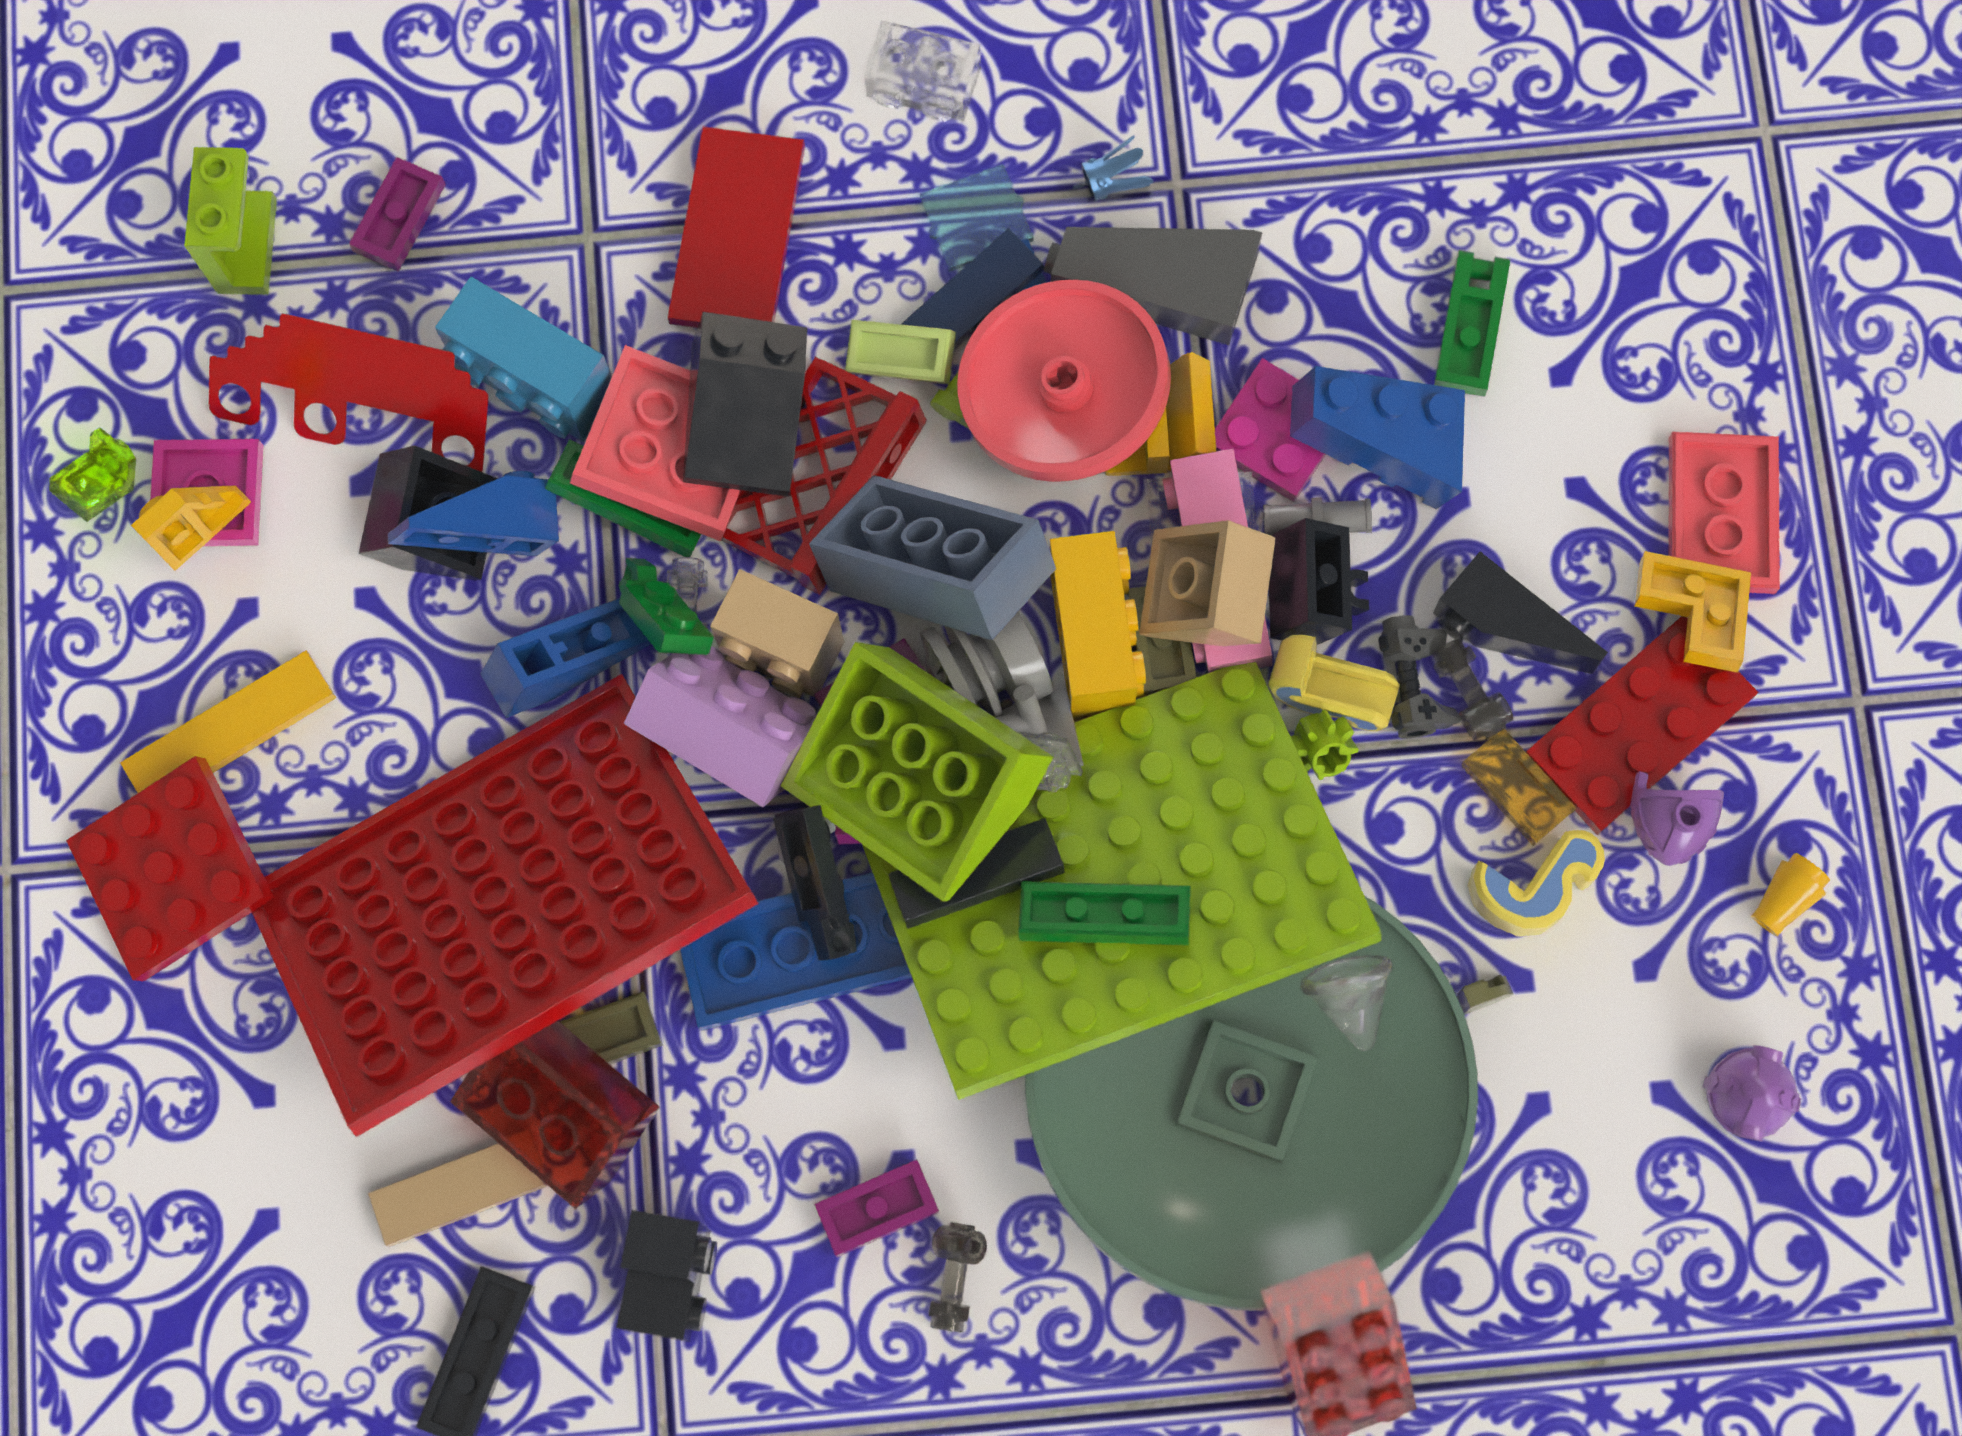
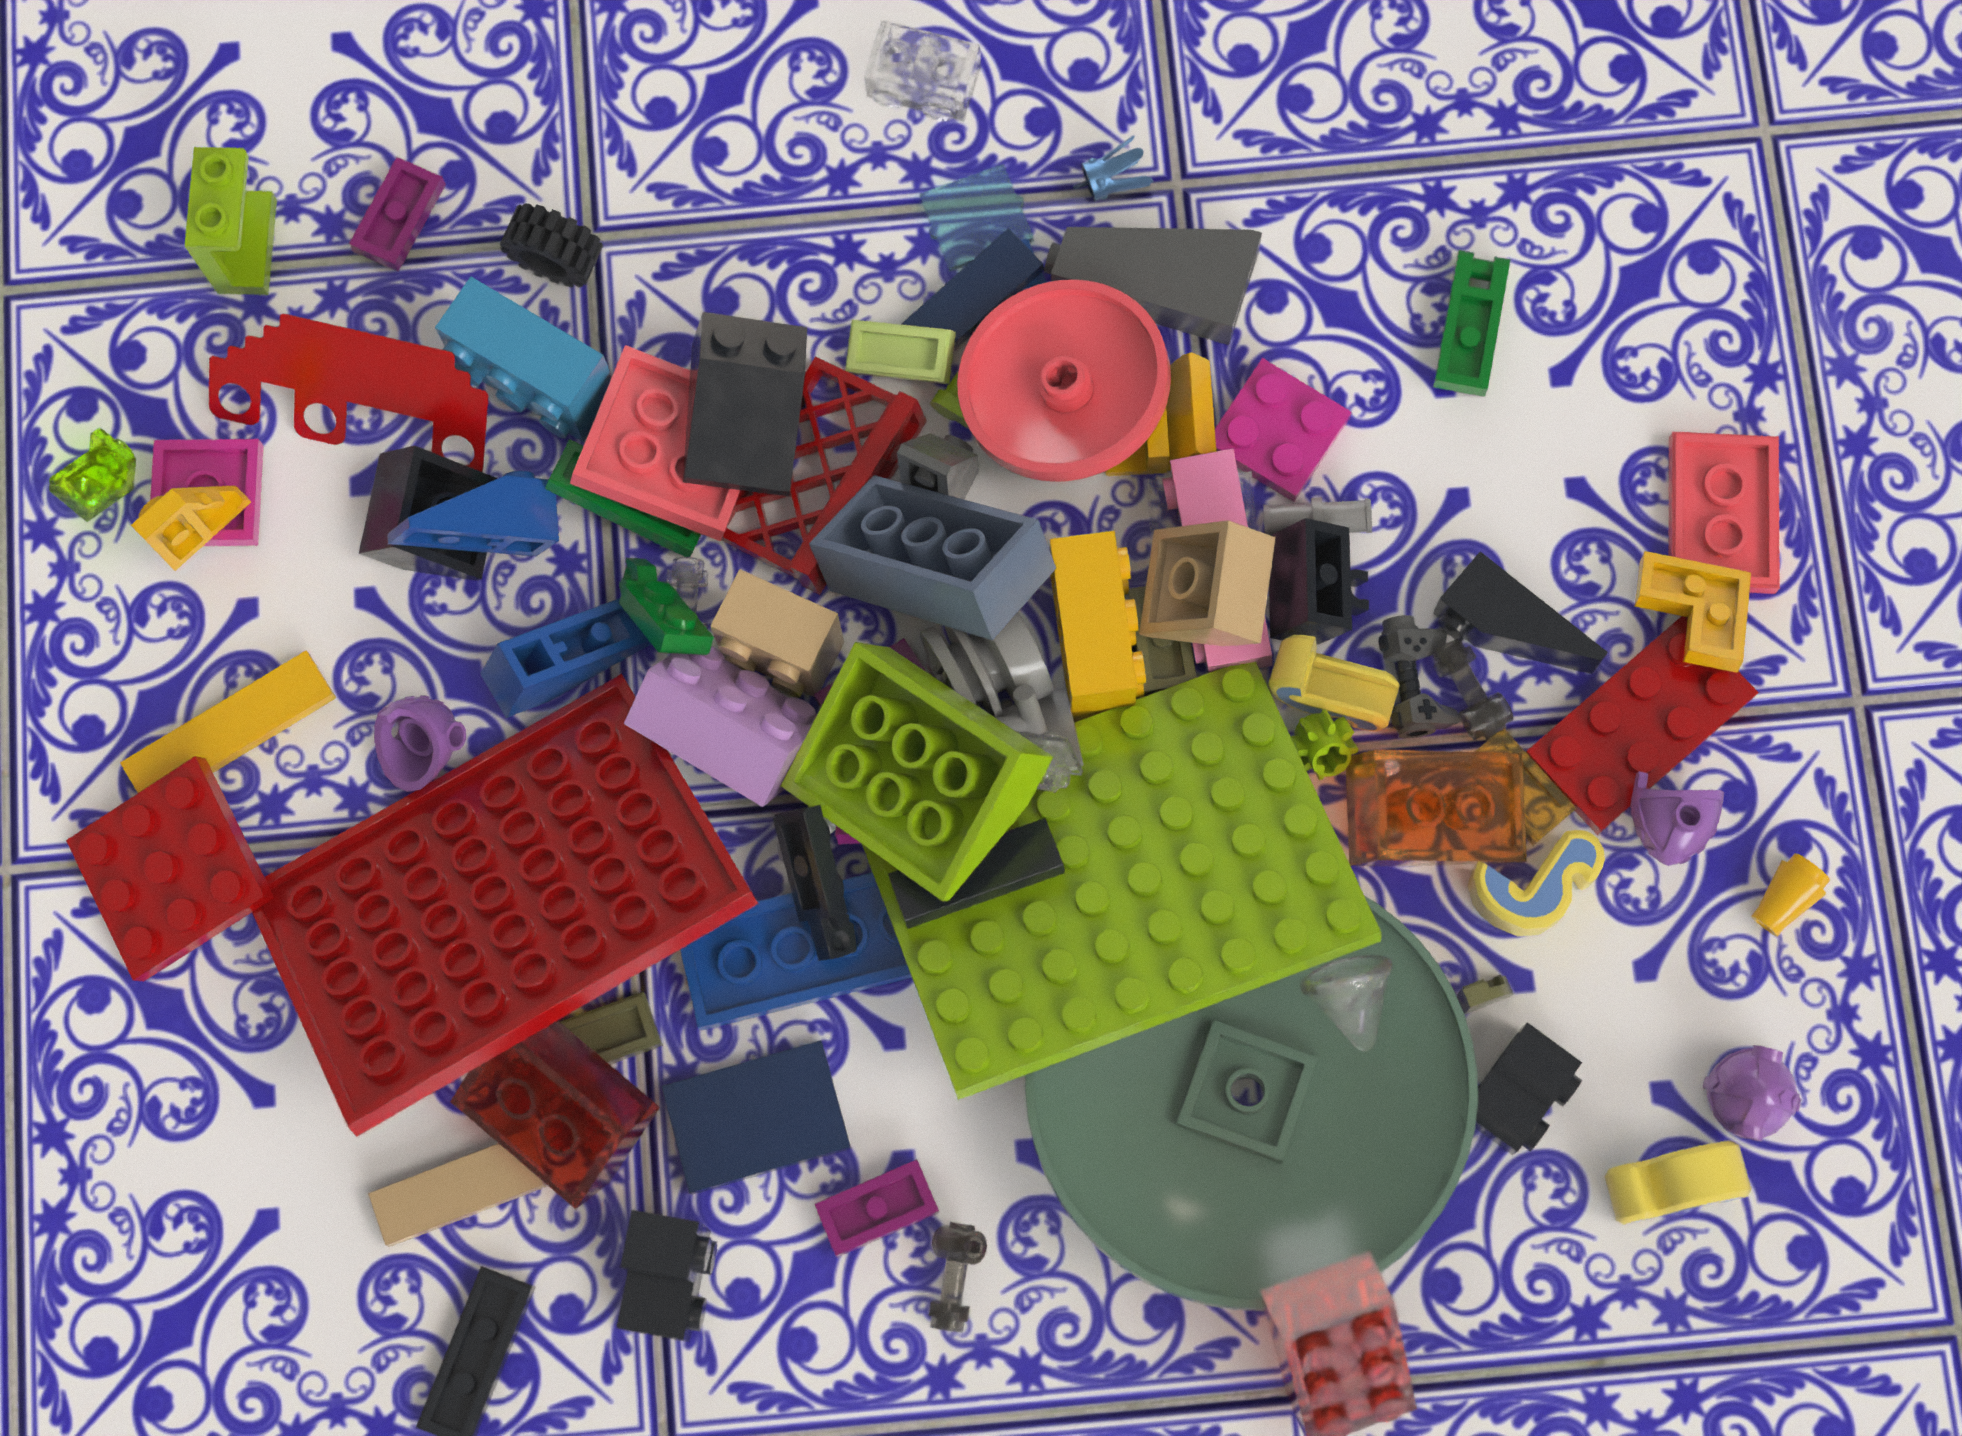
(423, 740): none -> medium lavender helmet
(551, 245): none -> black tyre
(736, 226): red tile -> none
(756, 1117): none -> dark blue tile
(938, 464): none -> dark grey slope
(1105, 913): green tile -> none
(1386, 425): blue wedge -> none
(1435, 808): none -> clear orange slope
(1523, 1088): none -> black brick
(1677, 1182): none -> light yellow animal

